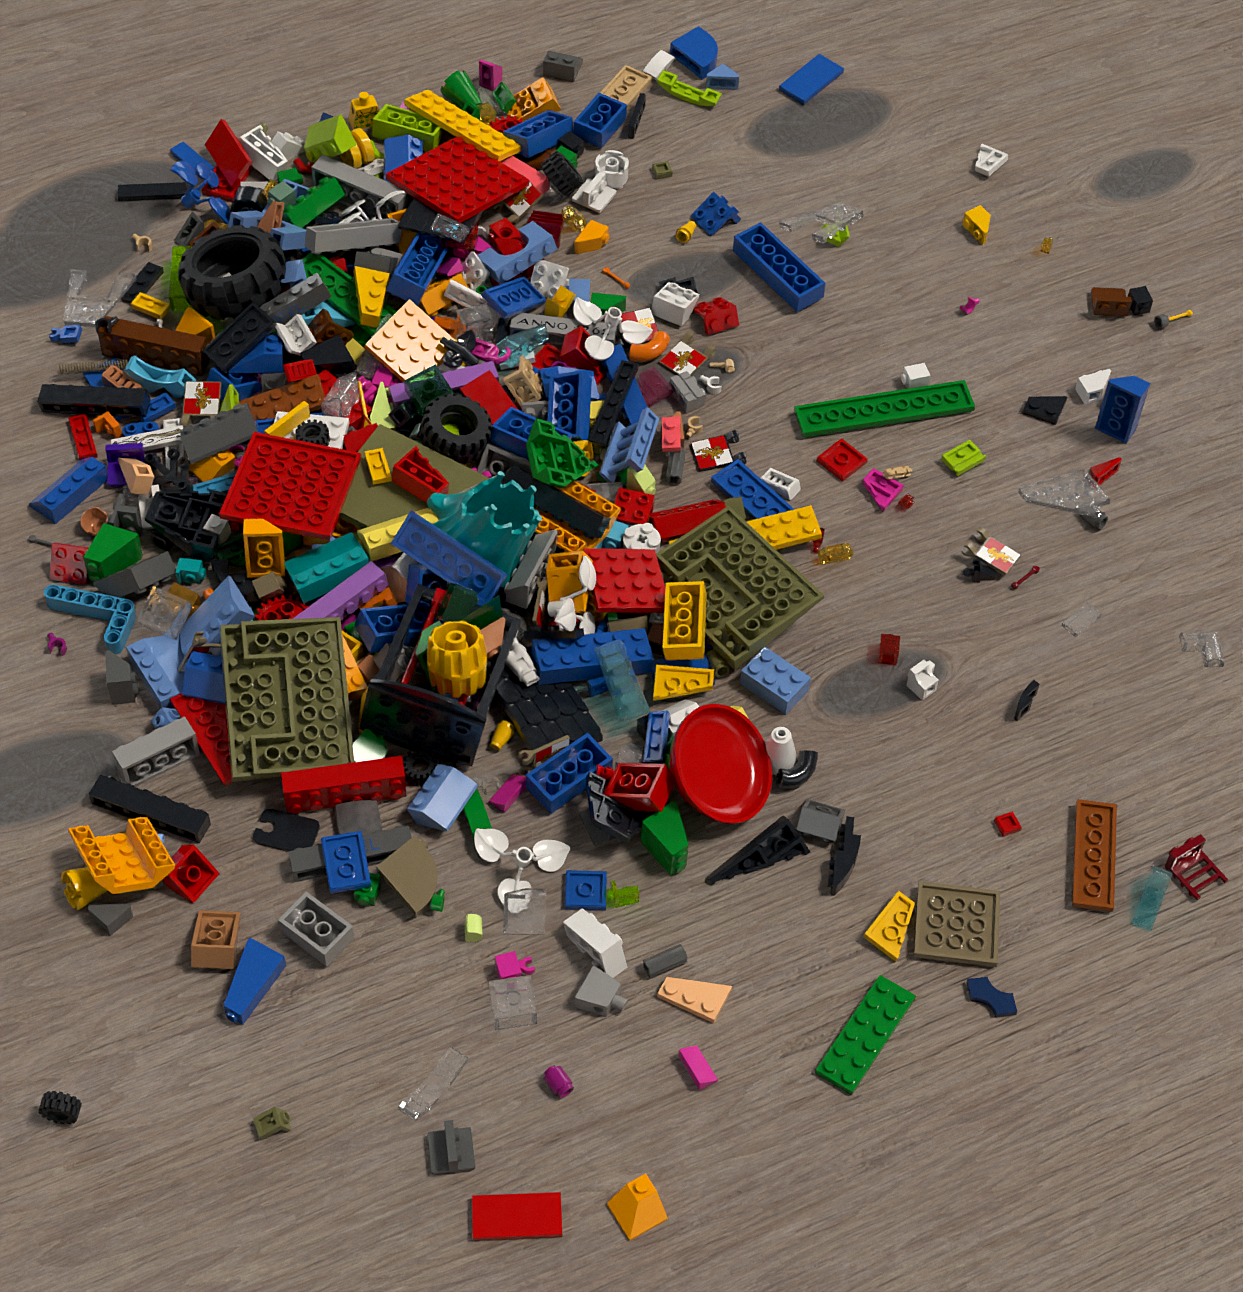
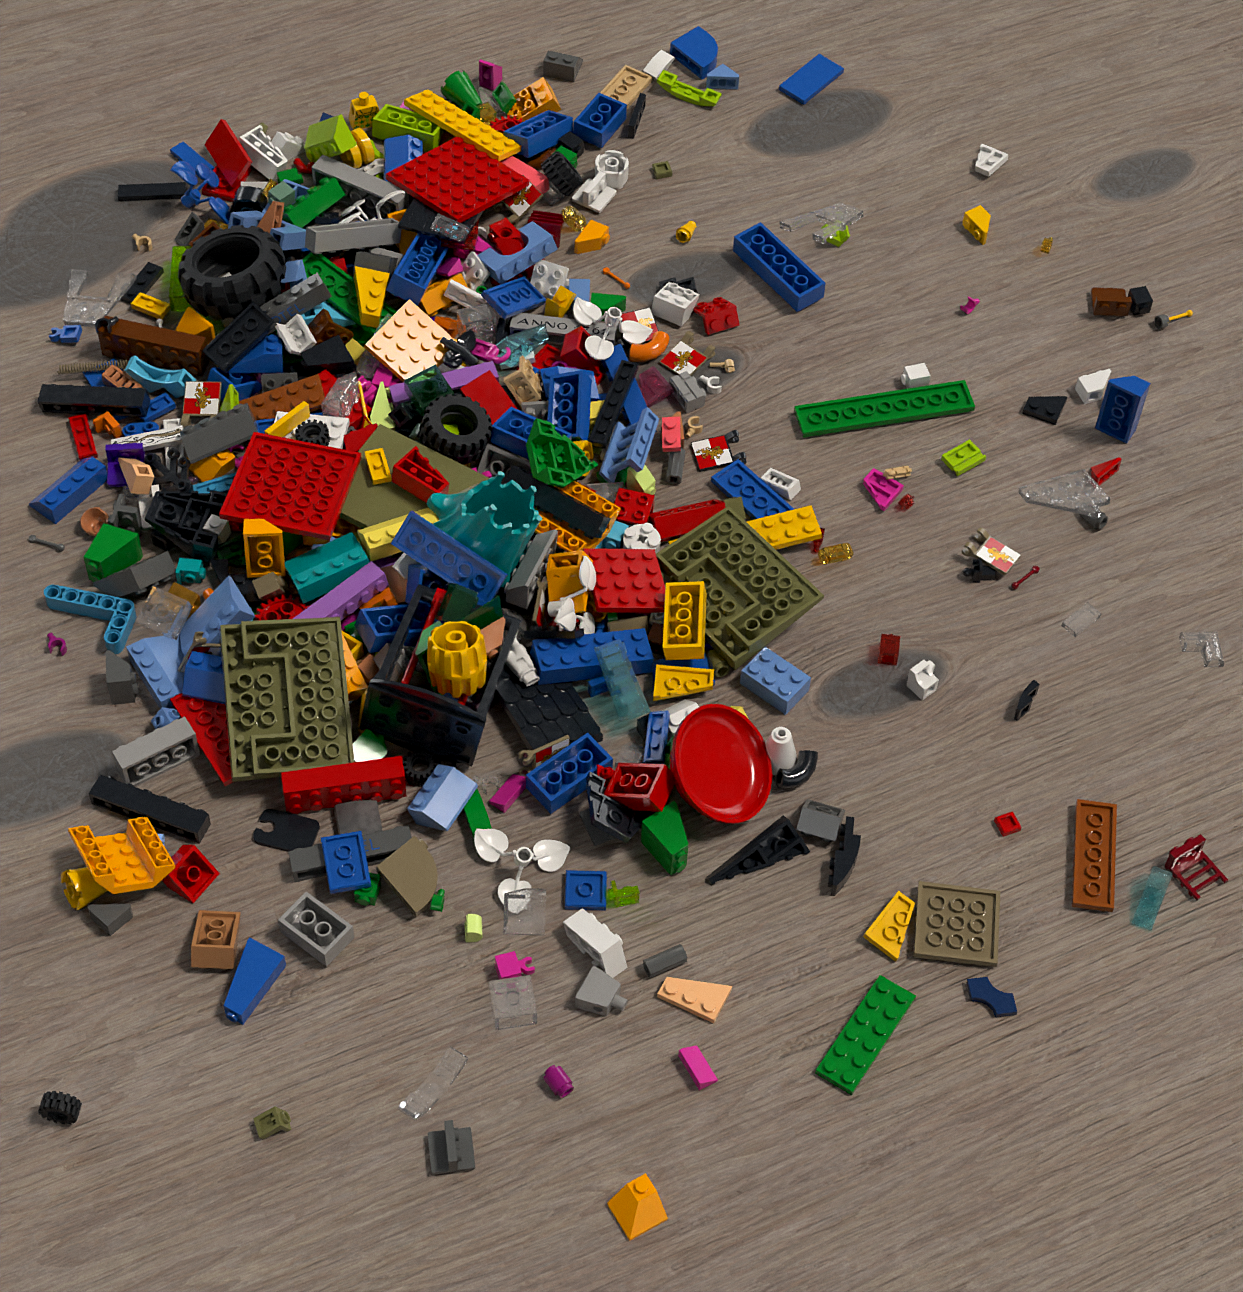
(68, 563): red bracket -> none
(299, 370): red slope -> none
(502, 734): yellow cone -> none
(517, 1216): red tile -> none
(714, 213): blue bracket -> none
(842, 459): red tile -> none

